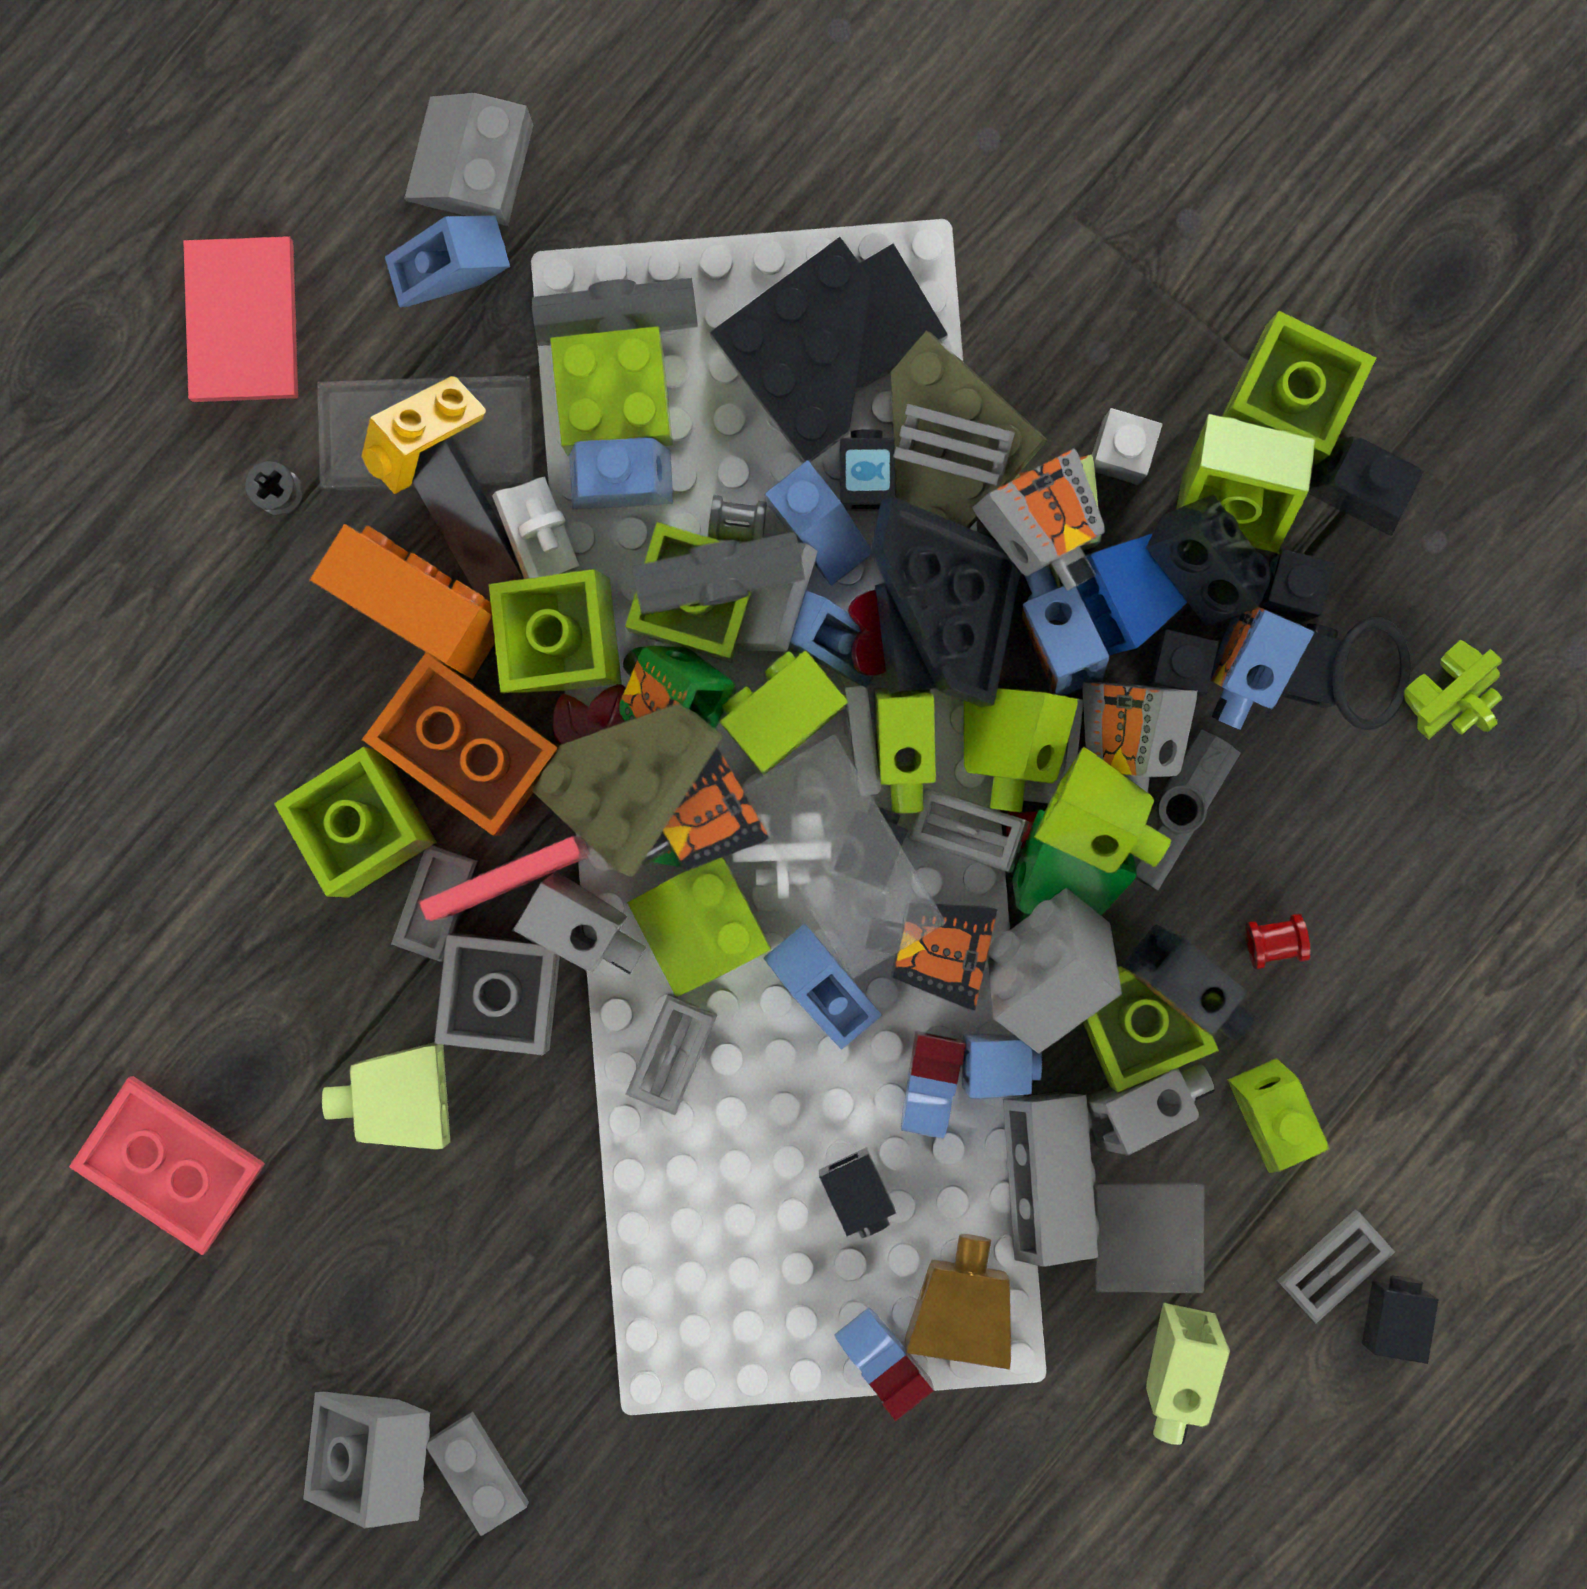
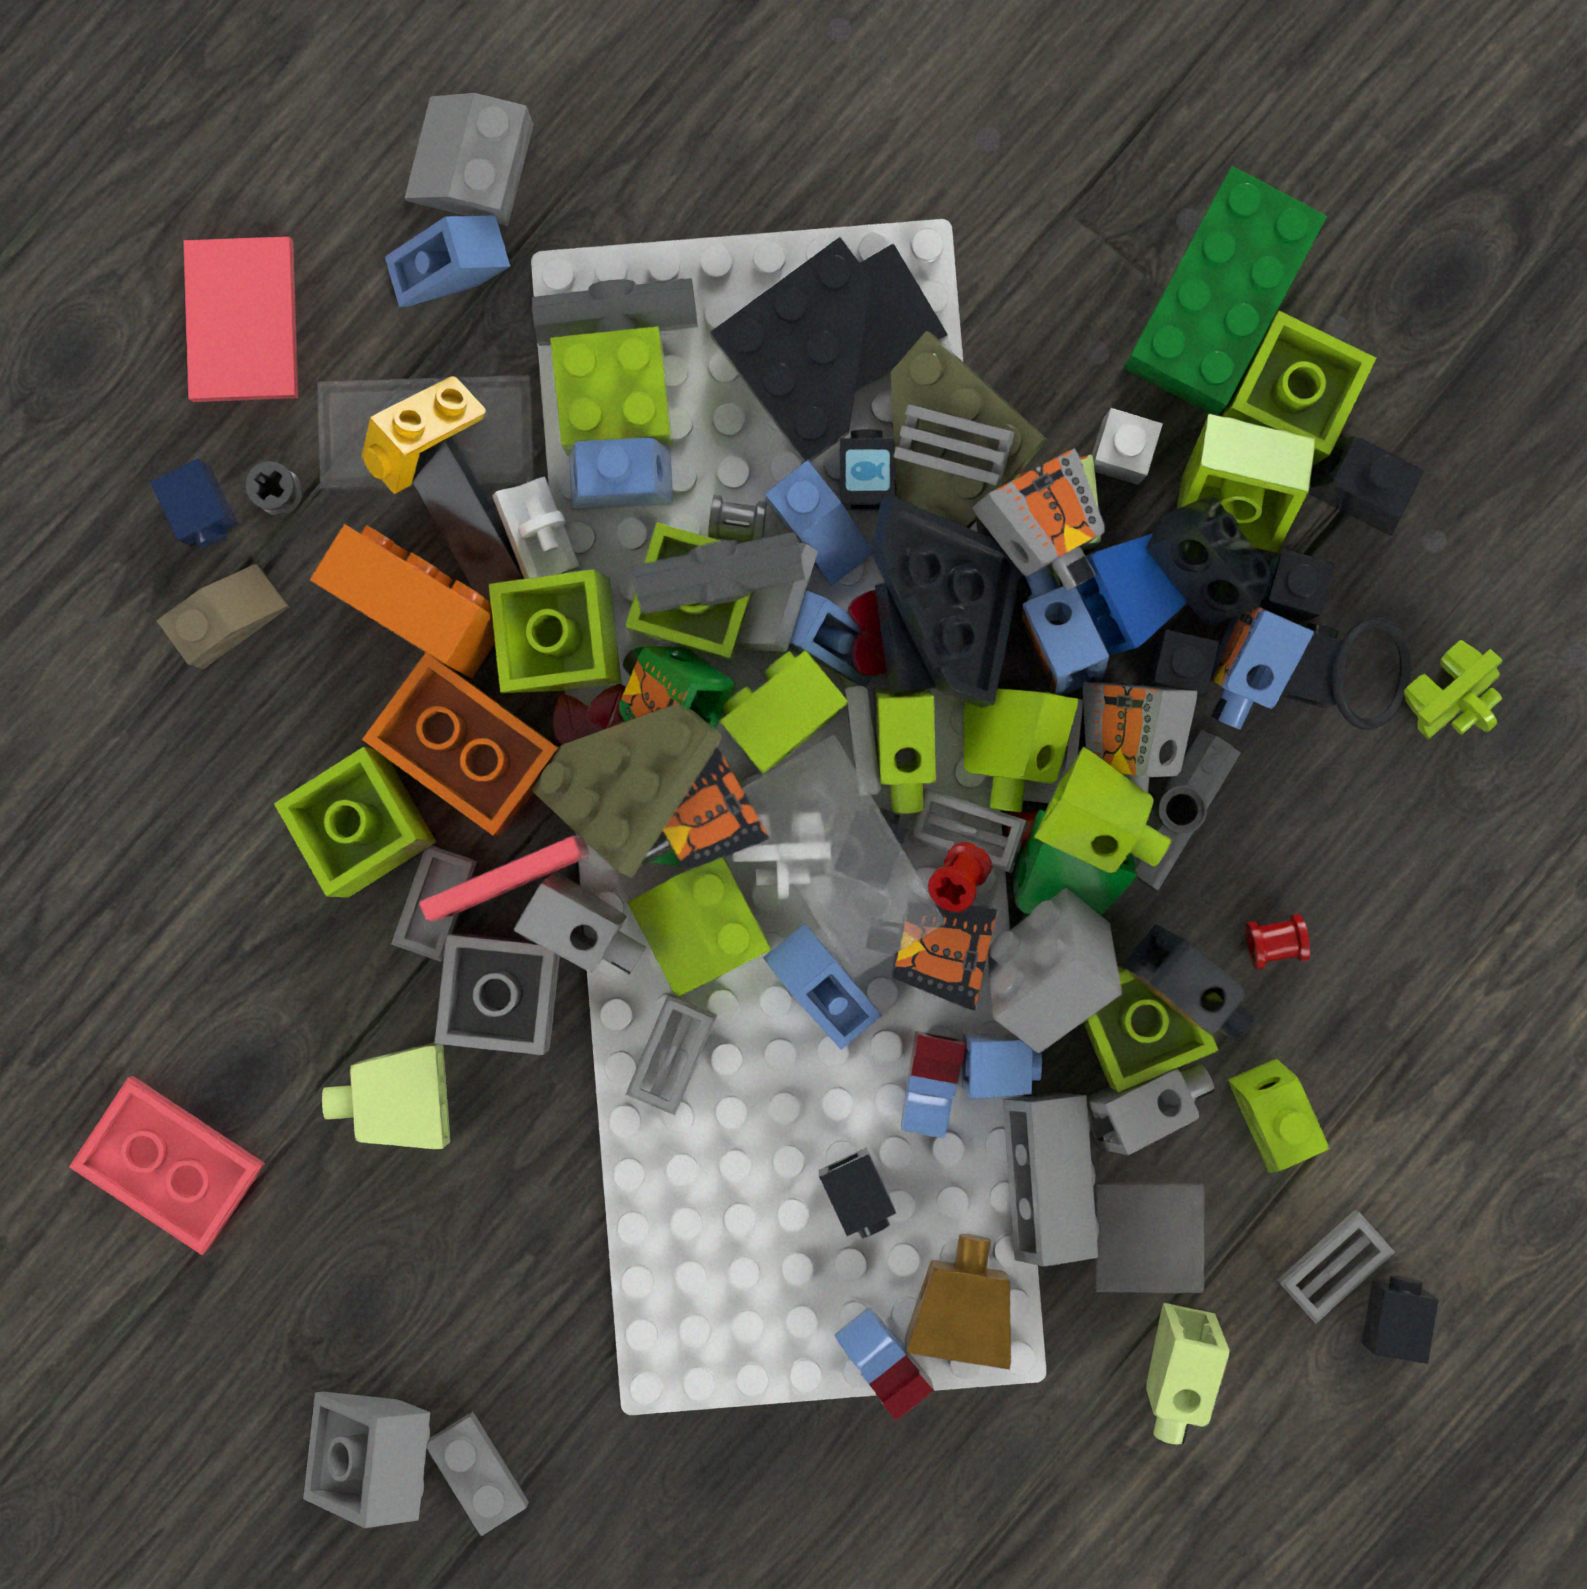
(194, 504): none -> dark blue brick
(222, 615): none -> dark tan slope
(956, 883): none -> red bush
(1224, 291): none -> green brick

